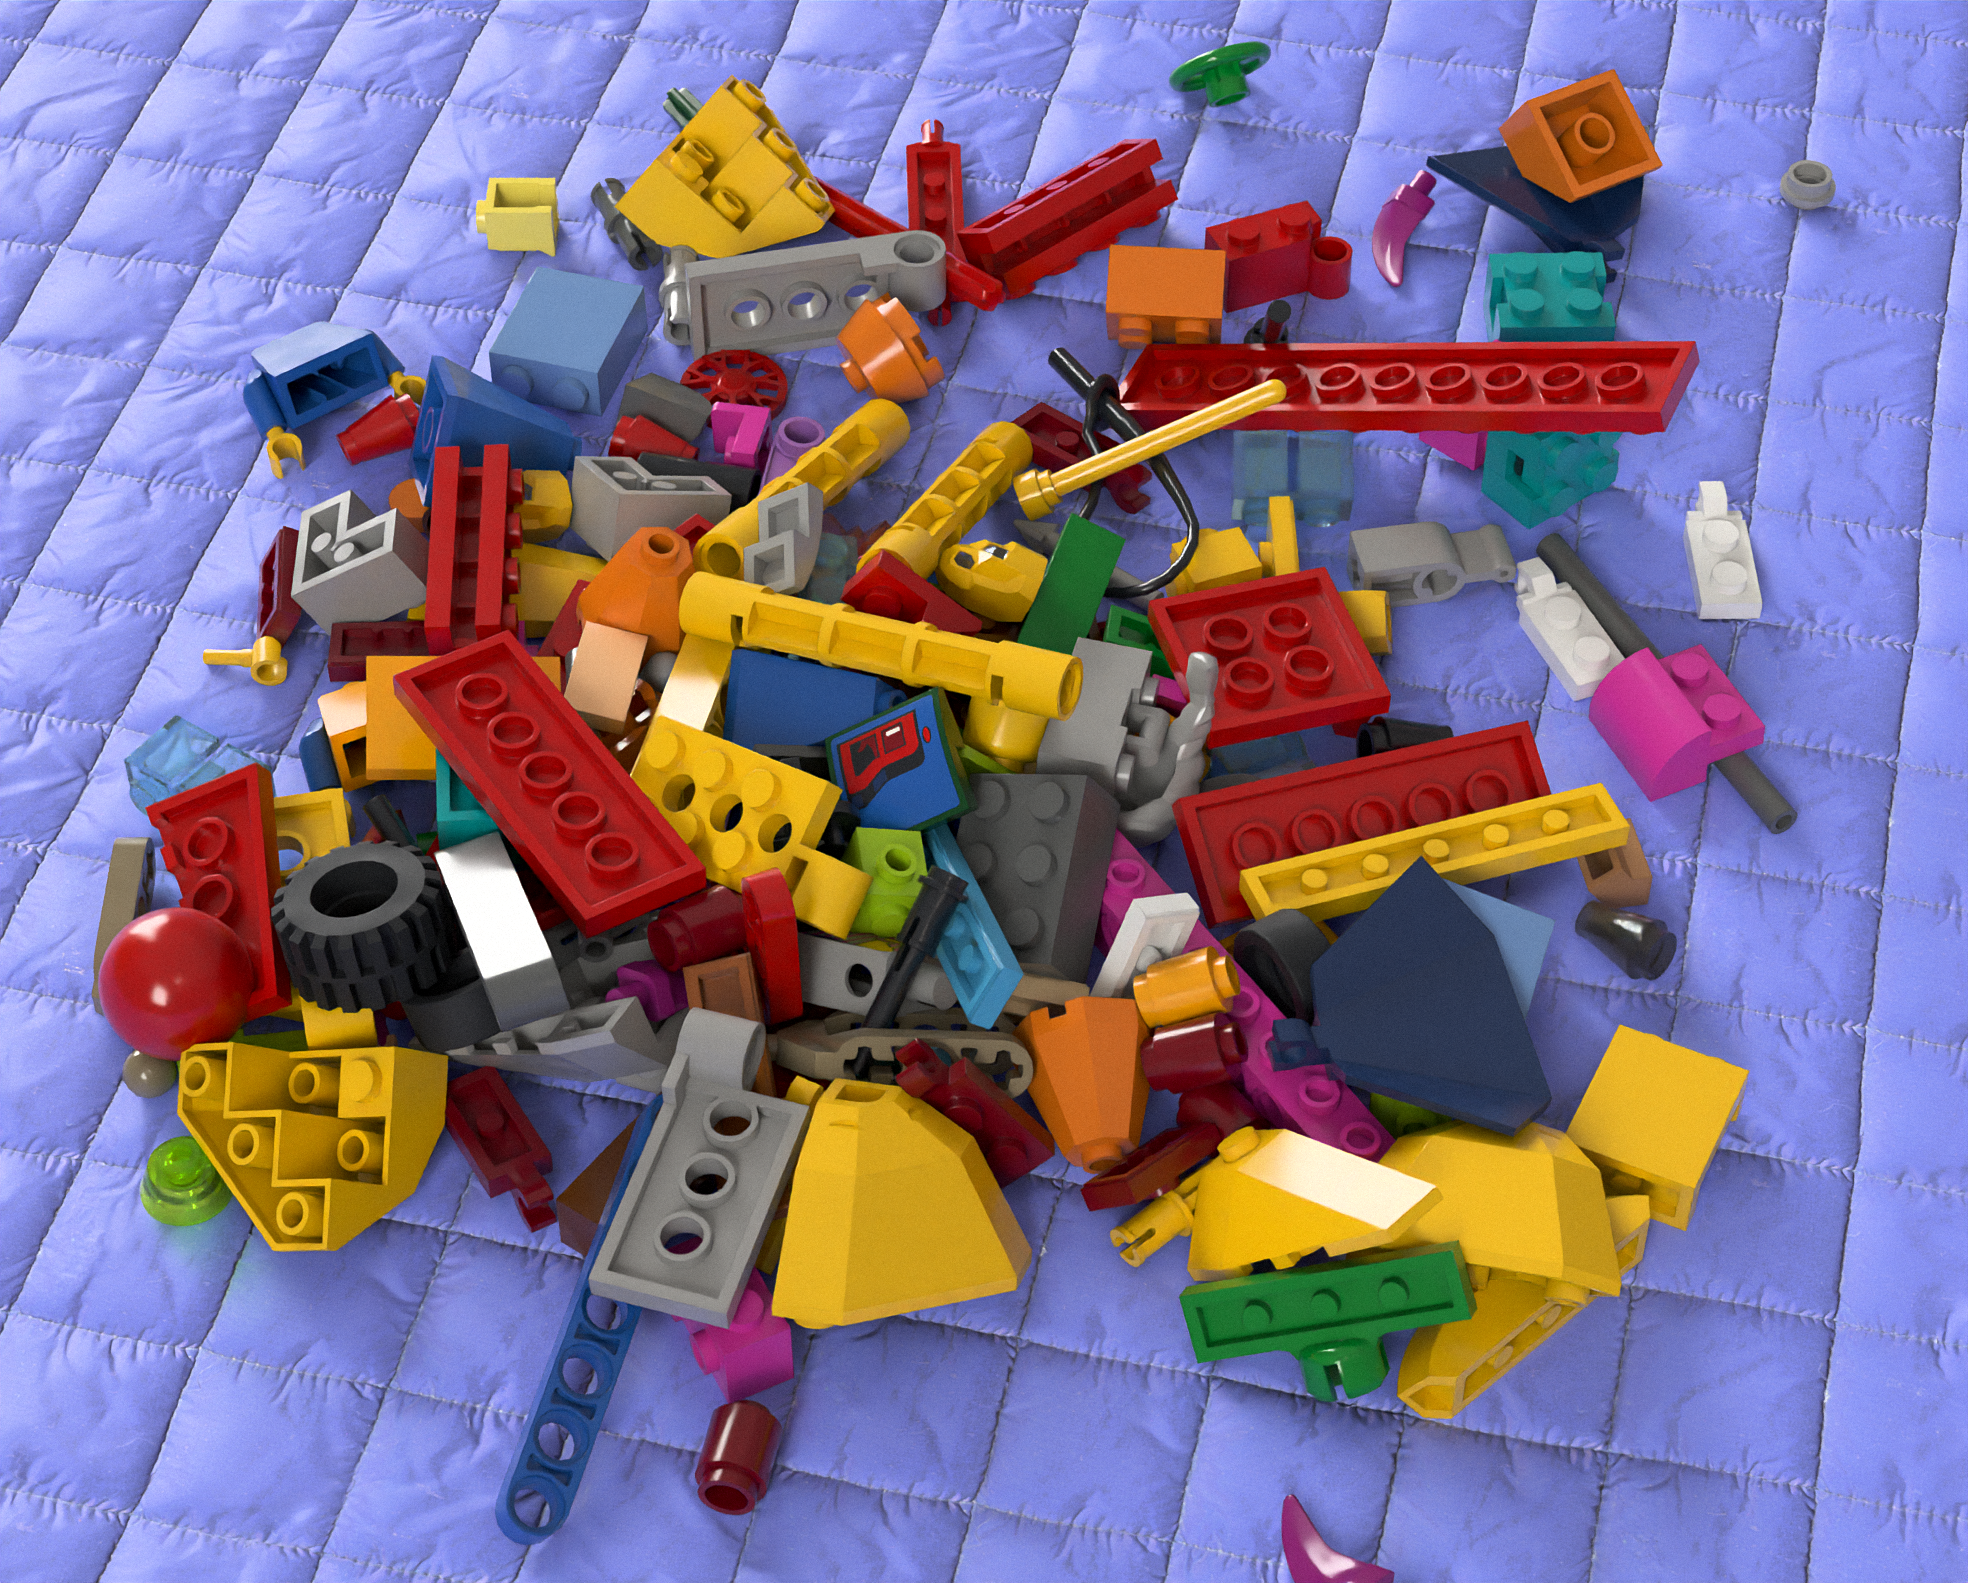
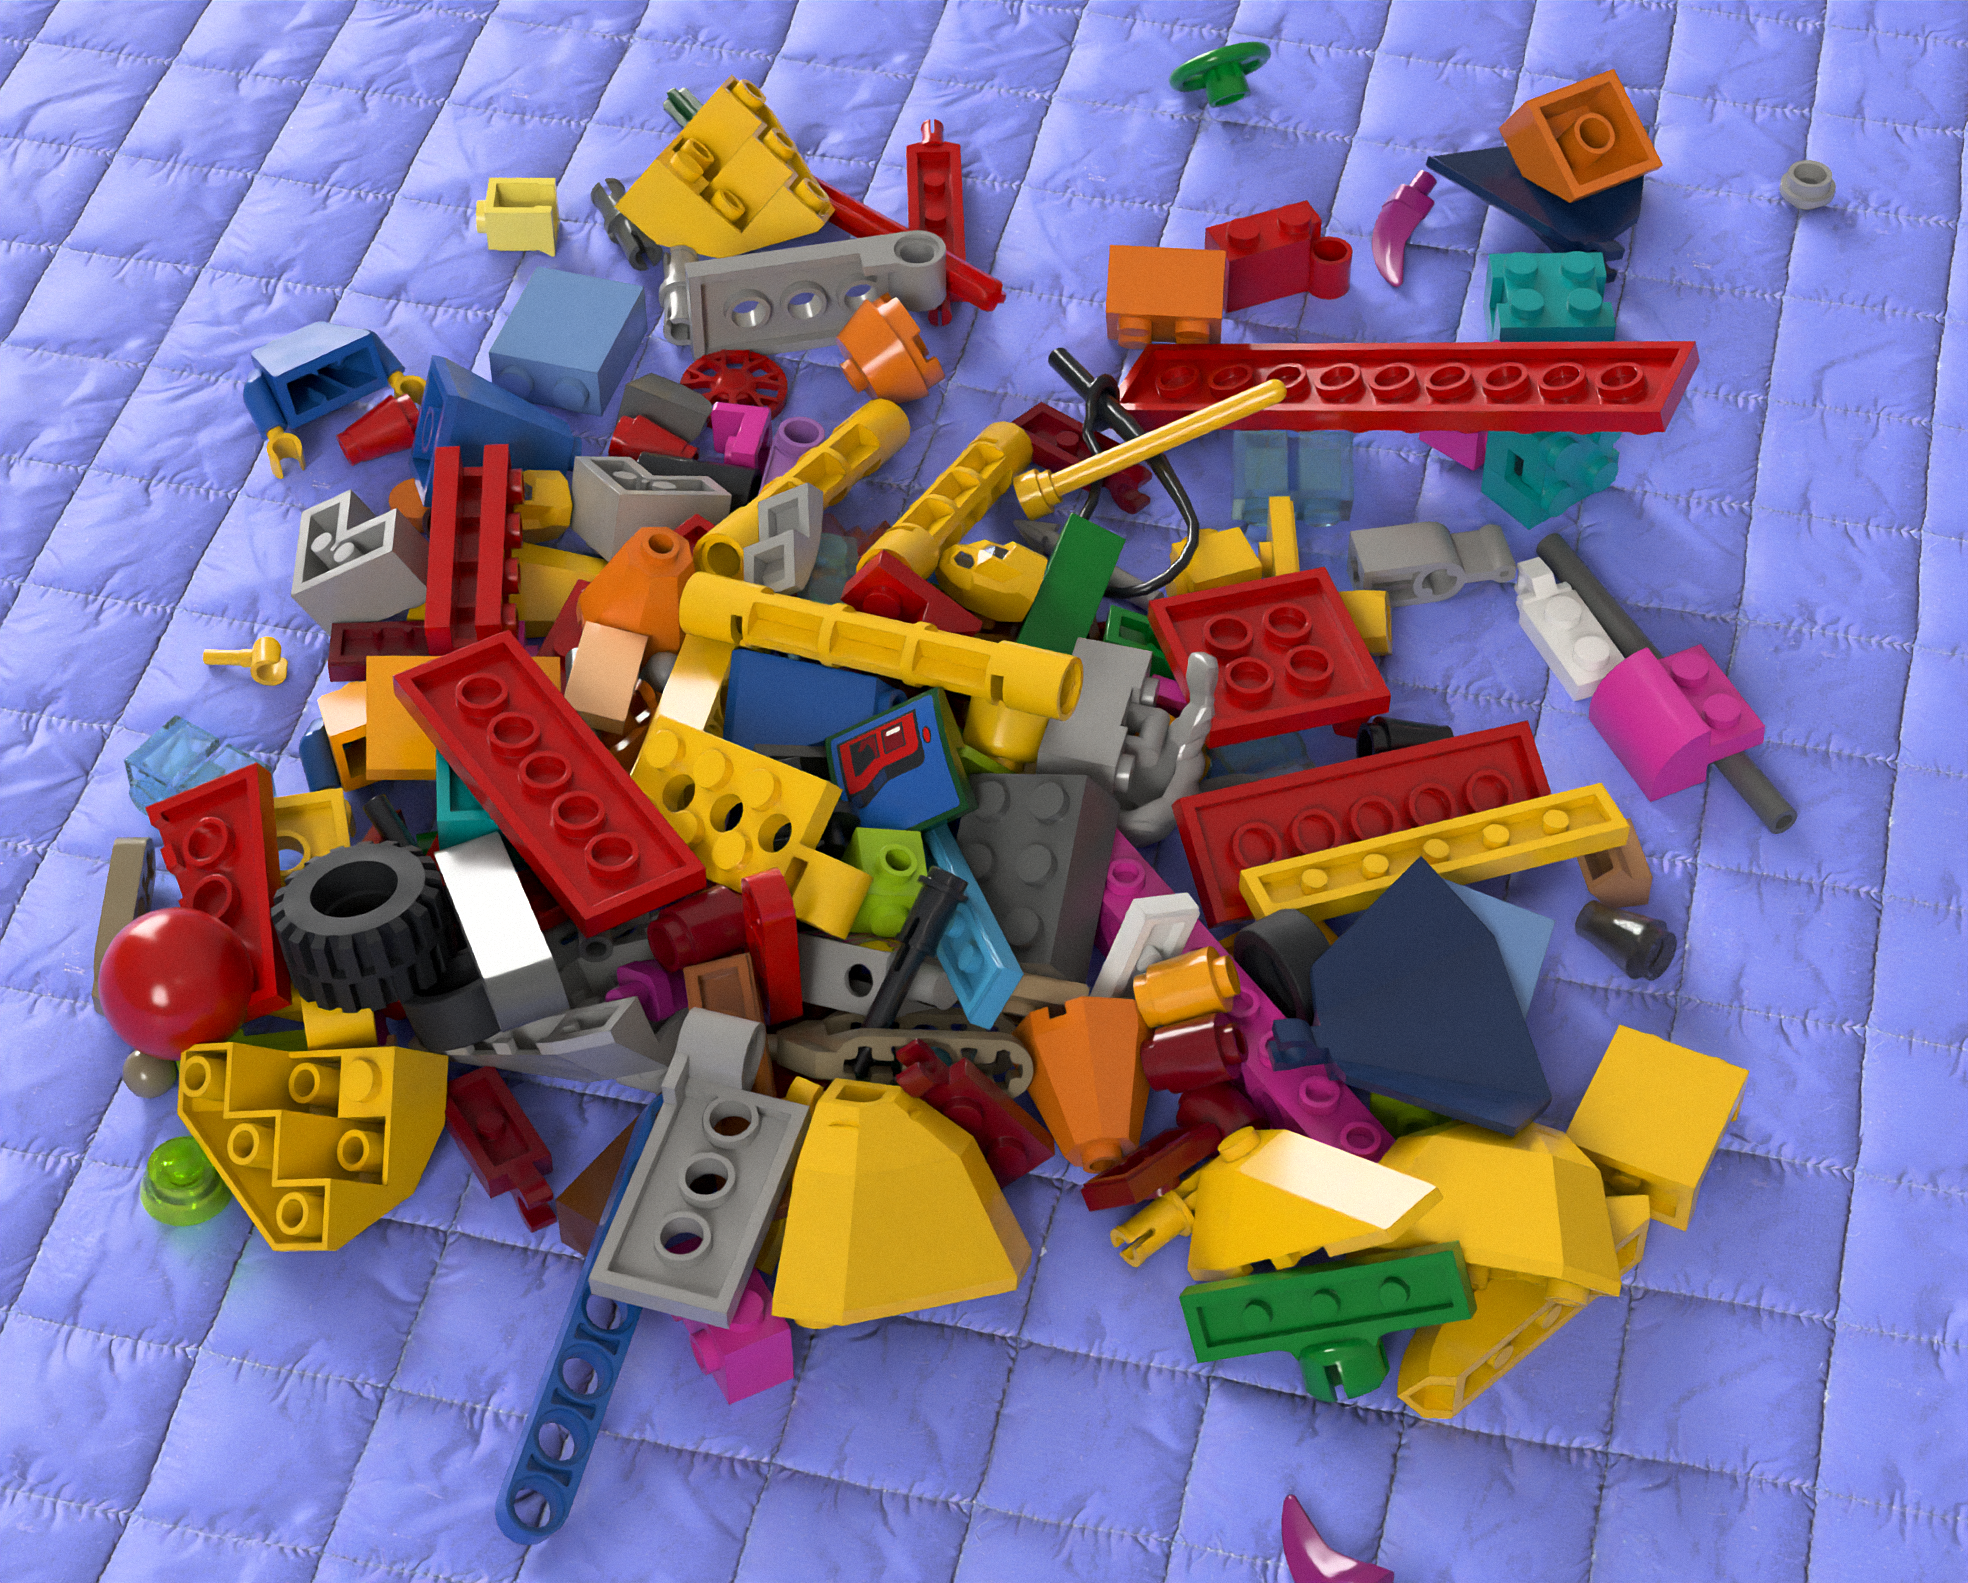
(276, 608): dark red plate -> none
(737, 1457): dark red brick -> none
(1069, 217): red brick -> none
(1271, 327): black pin -> none
(1720, 558): white hinge -> none

